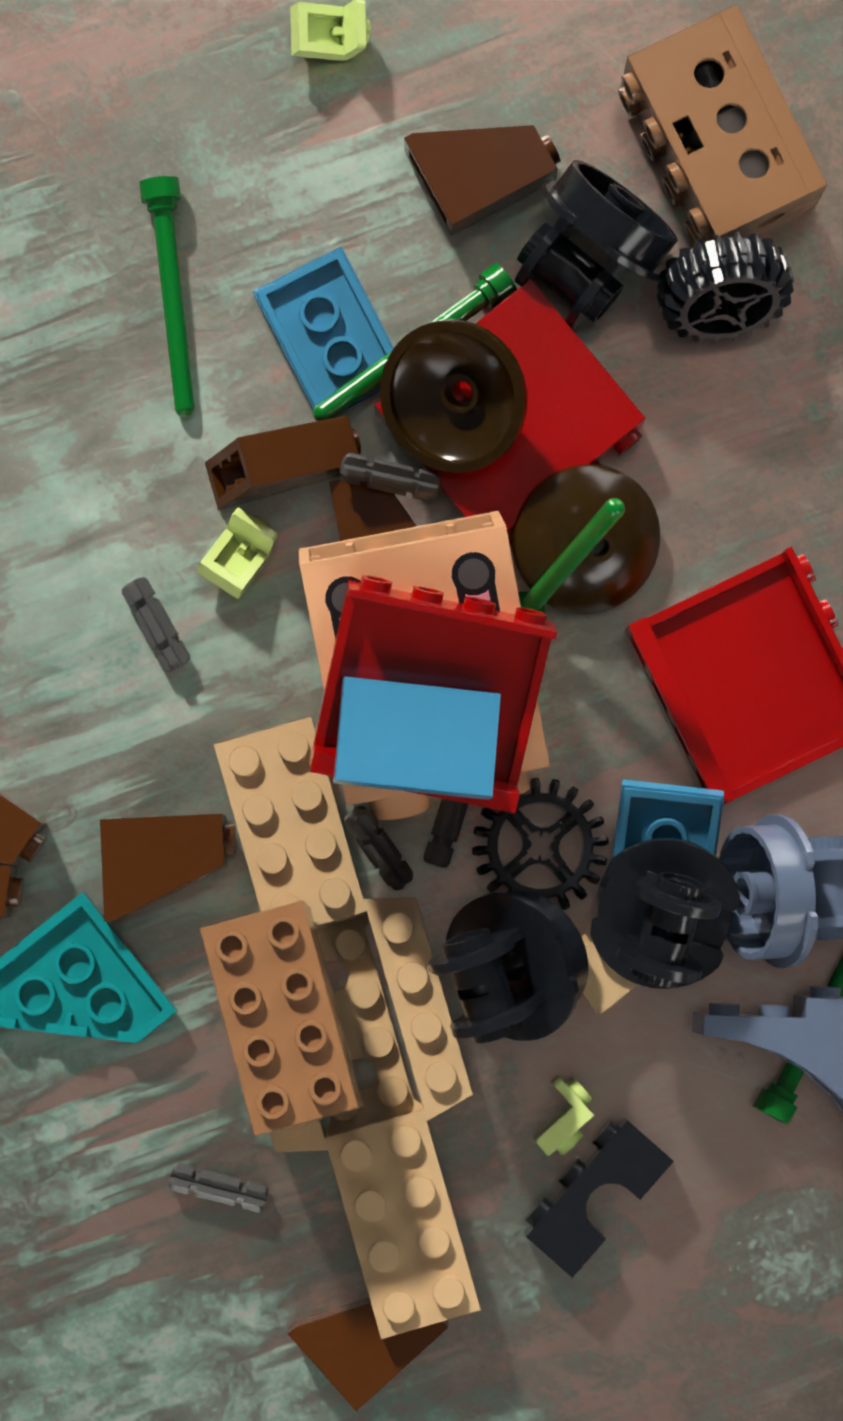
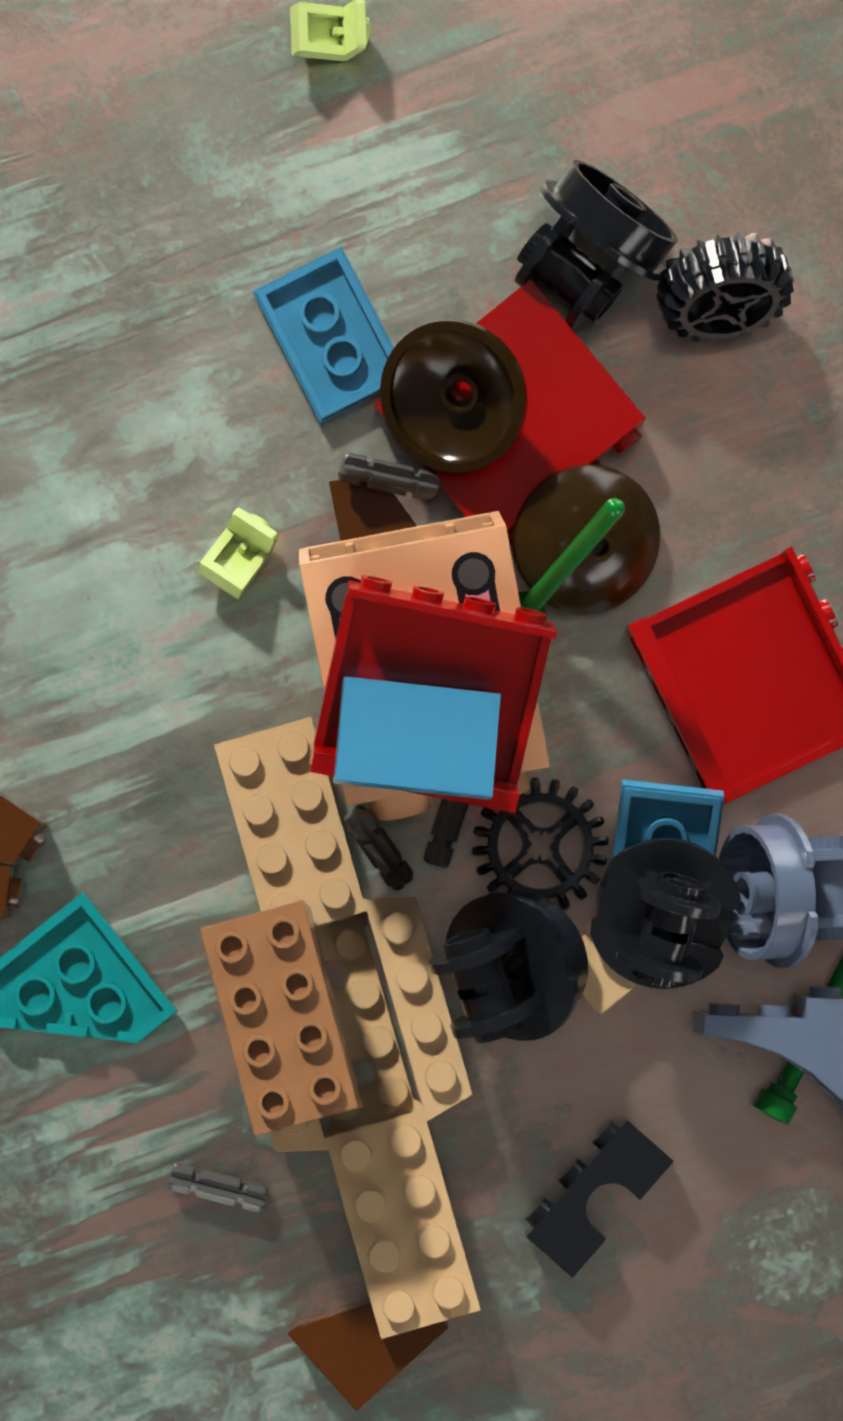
(155, 624): dark grey axle -> none
(159, 856): reddish brown slope -> none
(161, 196): green piece -> none
(280, 460): reddish brown slope -> none
(480, 169): reddish brown slope -> none
(490, 291): green piece -> none
(565, 1130): yellowish green bracket -> none
(720, 130): medium nougat piece -> none

